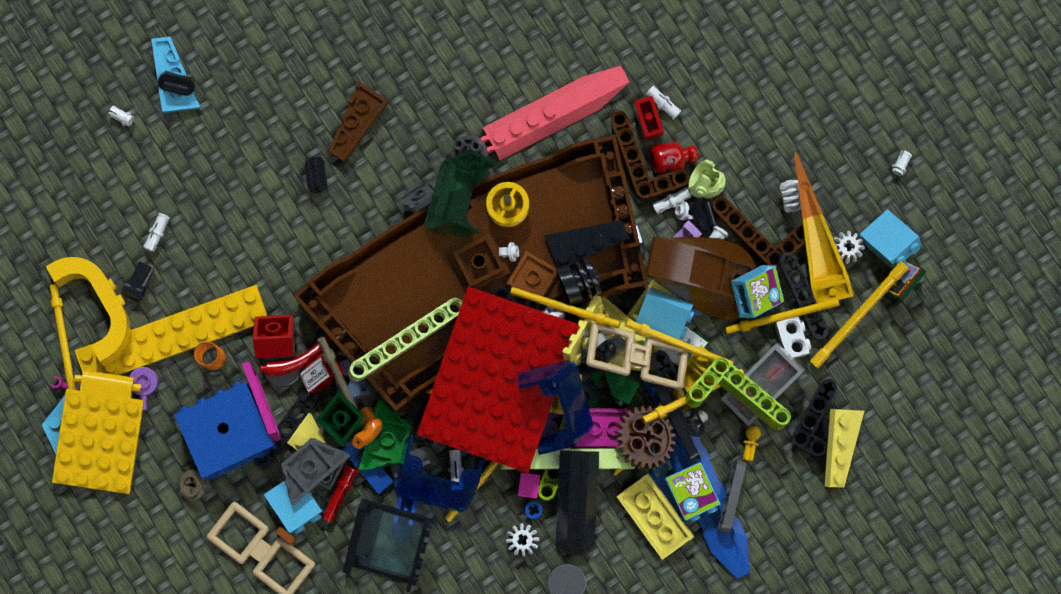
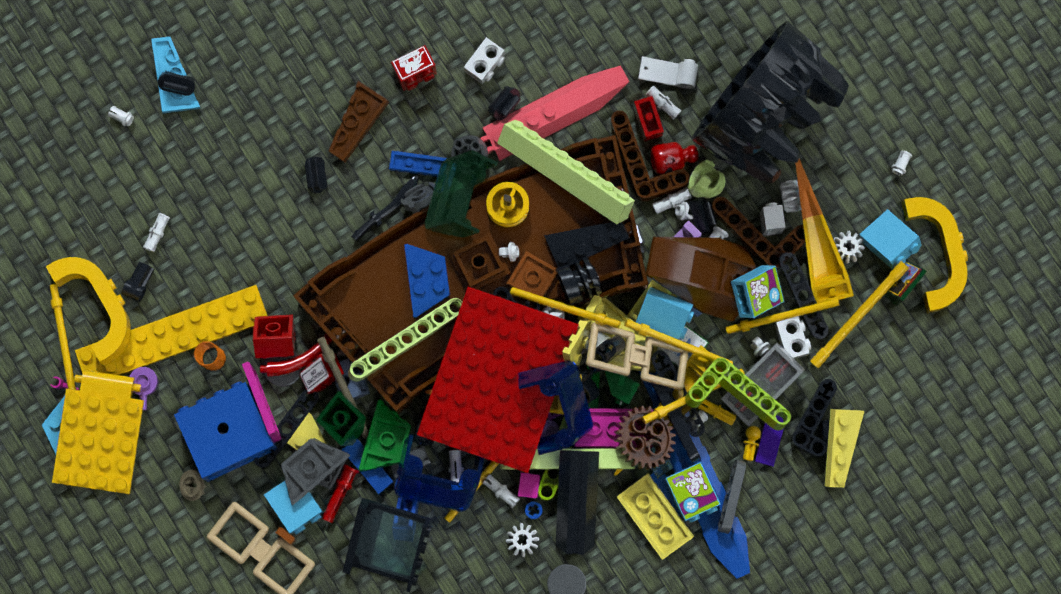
(371, 430): orange arm -> none
(375, 218): none -> black sword
(414, 68): none -> red brick
(415, 163): none -> blue tile
(426, 278): none -> blue wing
(480, 59): none -> white brick
(501, 491): none -> white pin
(504, 103): none -> black piece
(566, 171): none -> yellowish green brick
(669, 73): none -> white door
(718, 412): none -> yellow axle
(759, 347): none -> white plate
(765, 97): none -> black wheel
(769, 445): none -> dark purple tile
(772, 219): none -> white brick
(952, 246): none -> yellow arch

